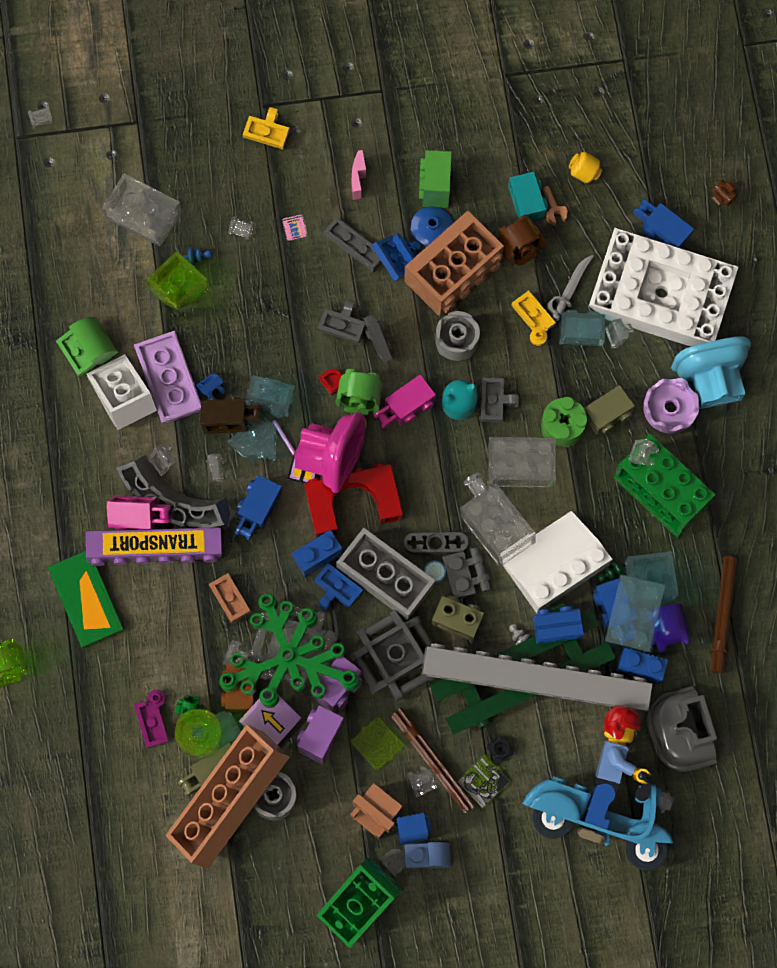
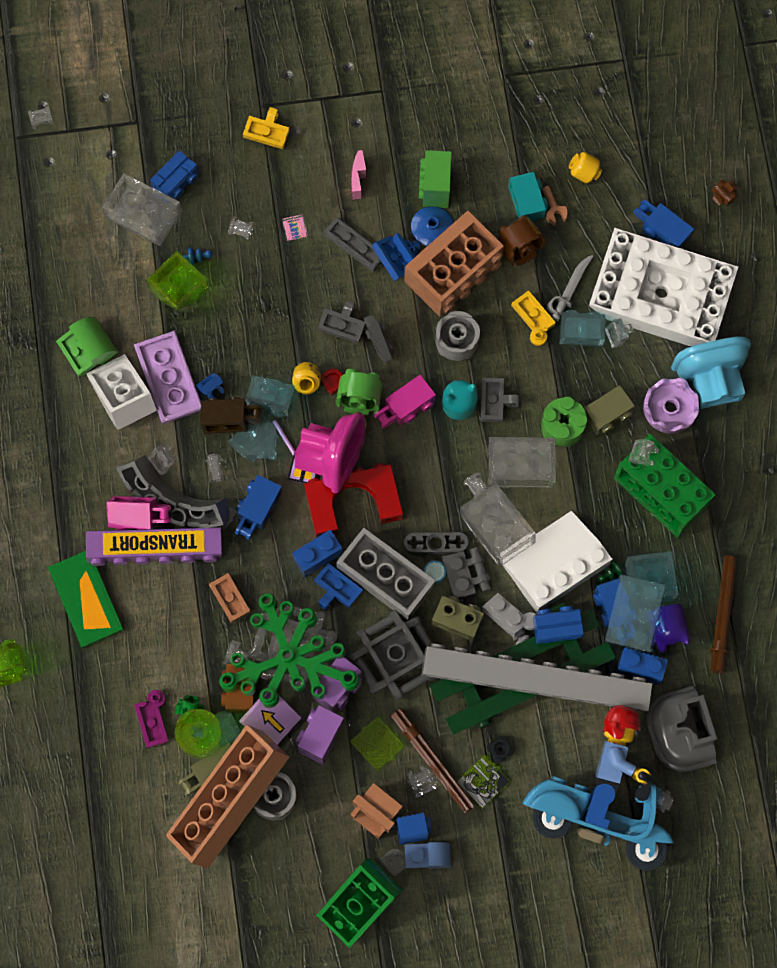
(175, 176): none -> blue brick
(306, 378): none -> yellow head
(508, 616): none -> light grey hinge

